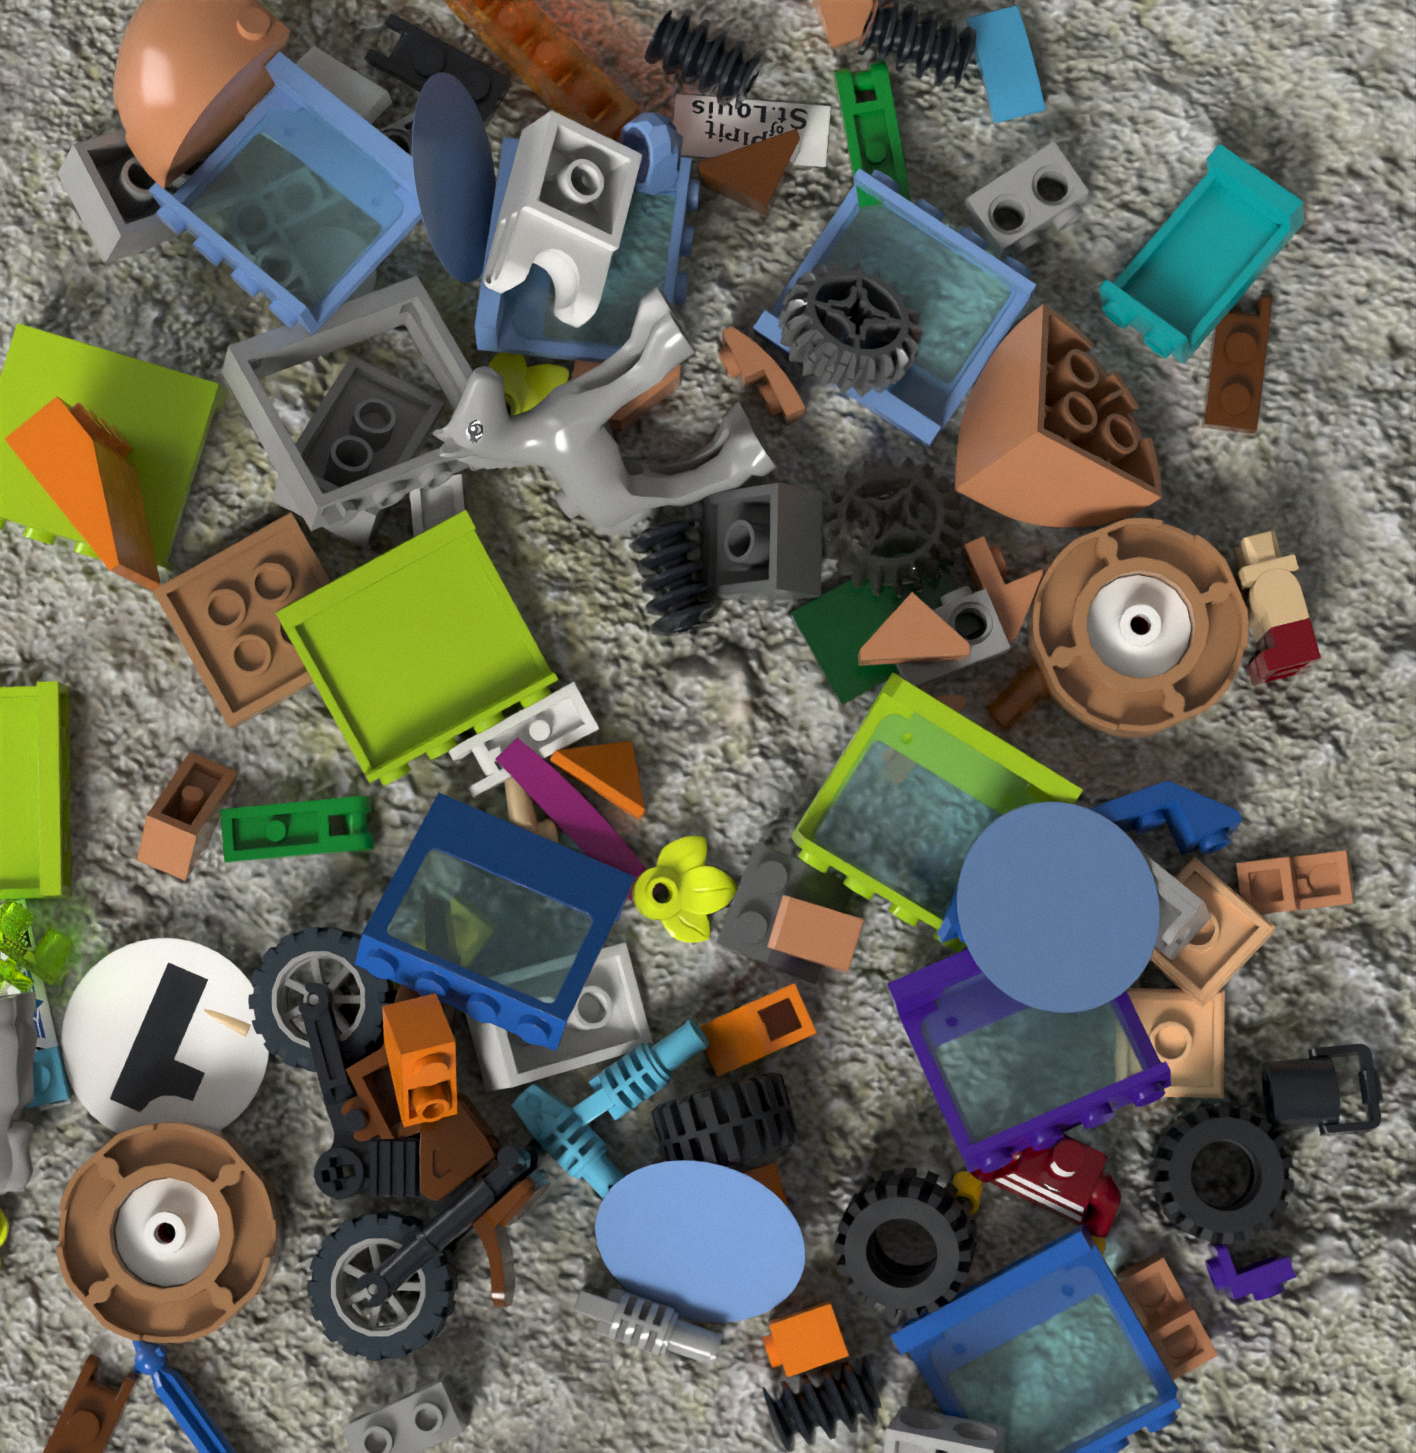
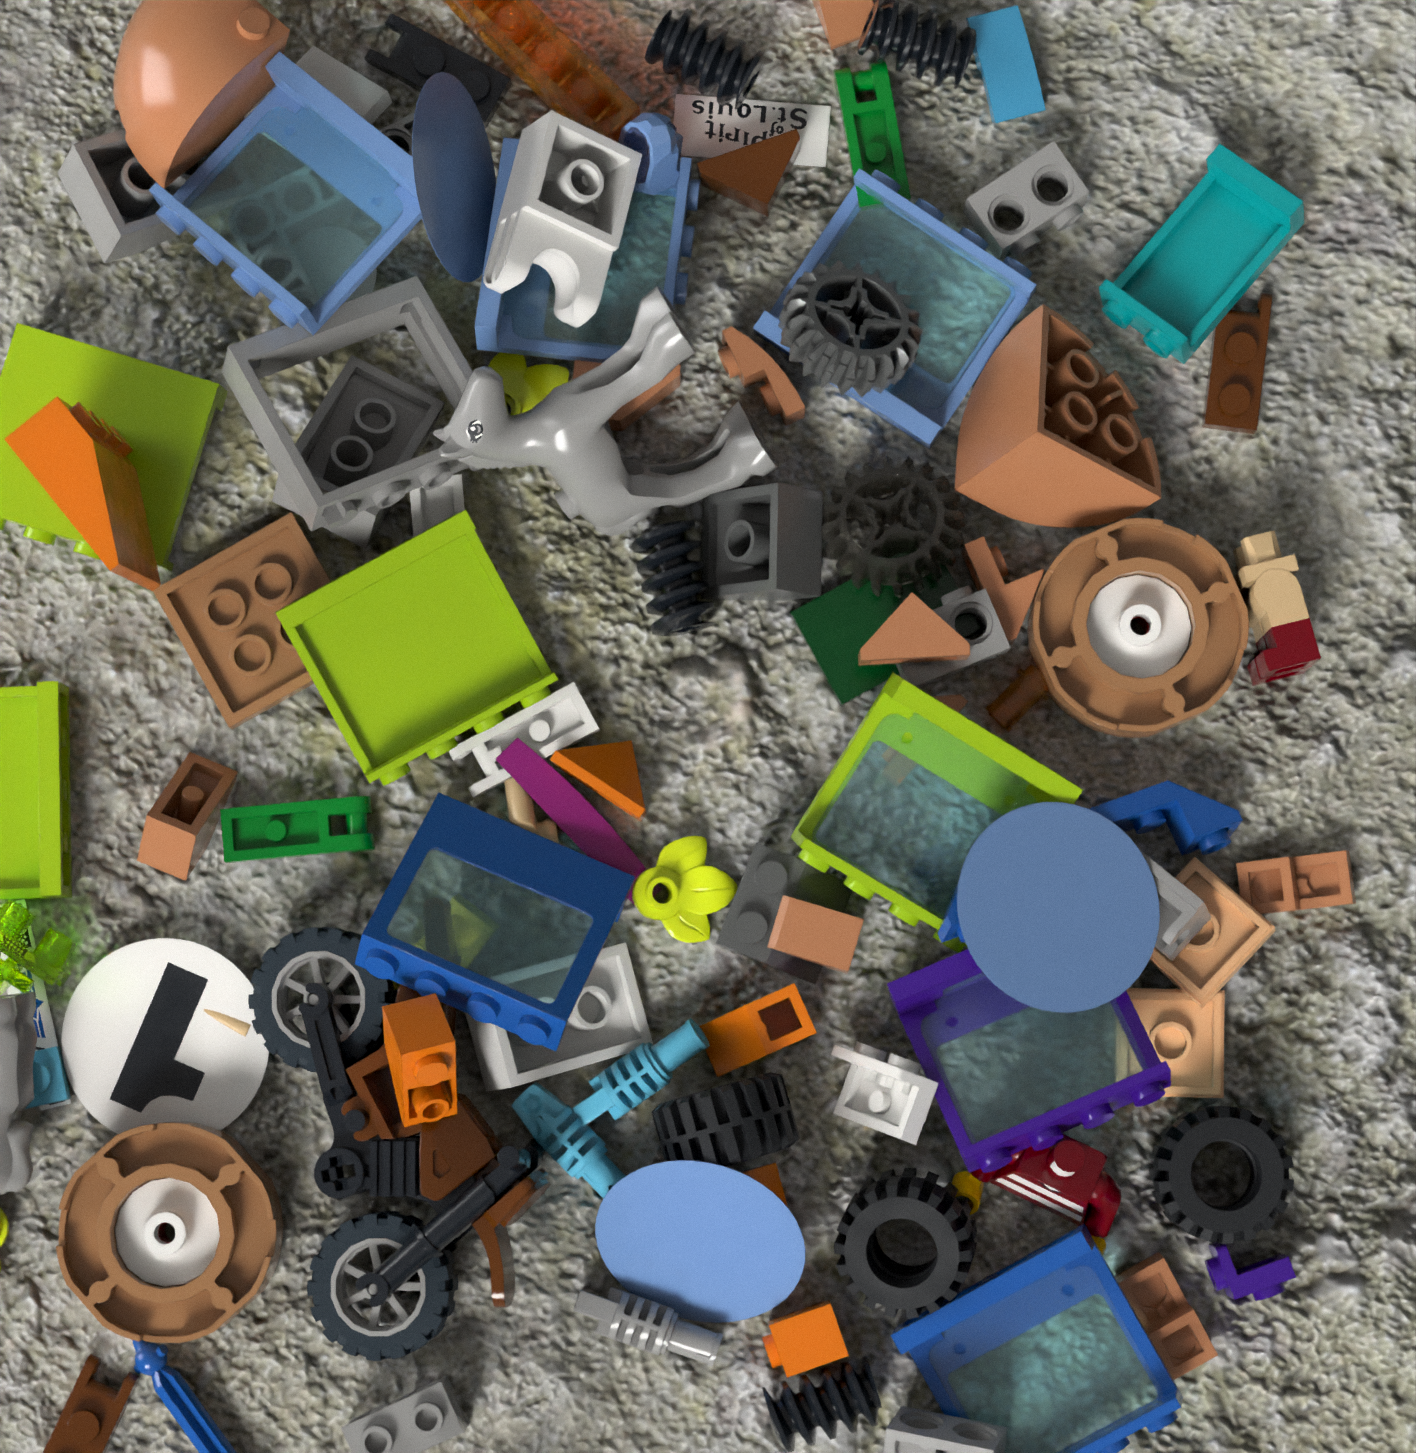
(884, 1094): none -> white bracket
(1307, 1091): black piece -> none

